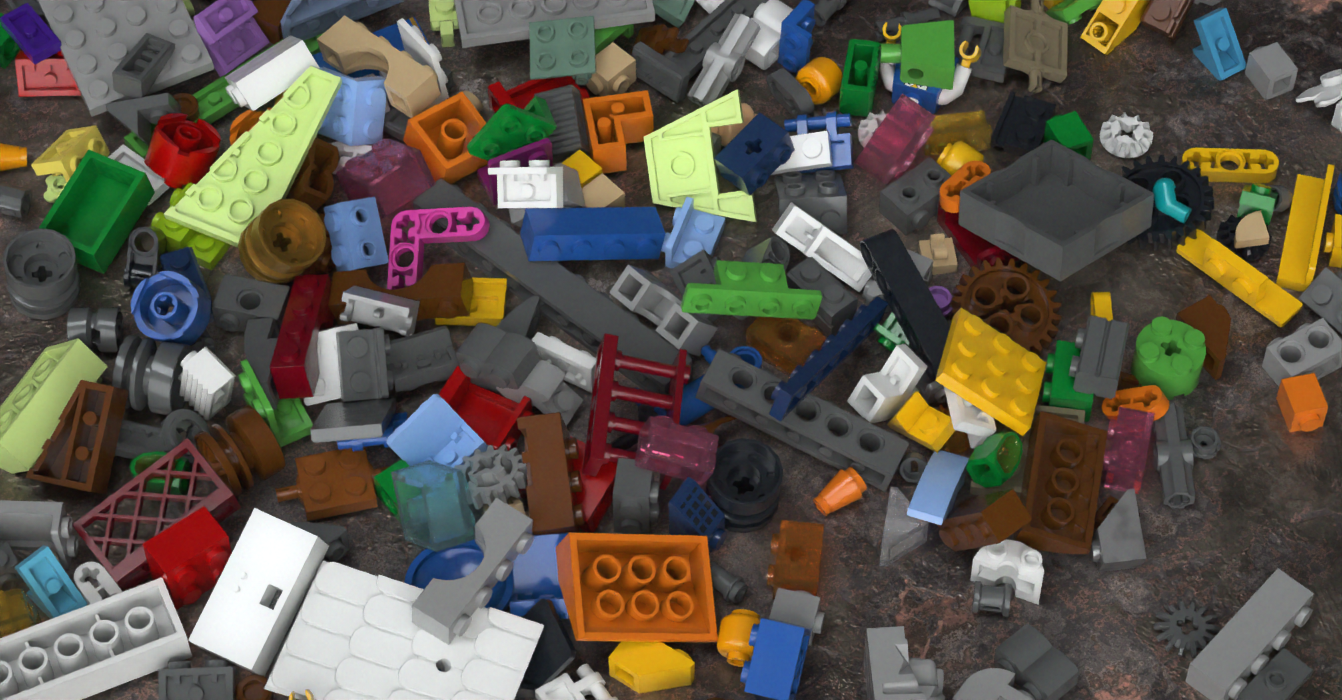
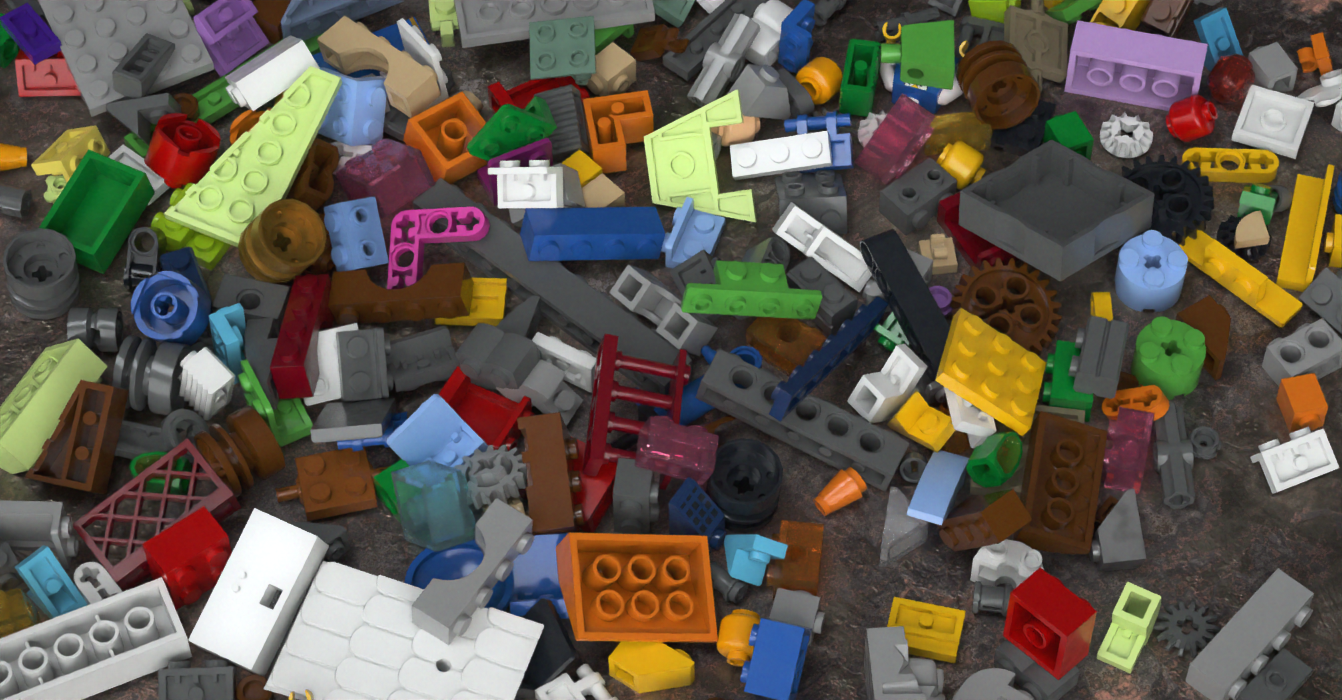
(227, 334): none -> medium azure bracket
(380, 310): light grey hinge -> none
(660, 72): dark grey plate -> none
(749, 555): none -> medium azure slope
(755, 154): dark blue brick -> none
(762, 93): none -> light grey slope
(929, 628): none -> yellow plate
(959, 181): orange beam -> none
(998, 84): none -> reddish brown wheel
(1049, 623): none -> red brick
(1130, 627): none -> yellowish green brick
(1133, 66): none -> lavender brick
(1150, 272): none -> light blue brick
(1166, 200): teal arm -> none
(1191, 118): none -> red head
(1231, 78): none -> clear red head
(1273, 121): none -> white plate
(1296, 460): none -> white bracket
(1317, 56): none -> orange tile

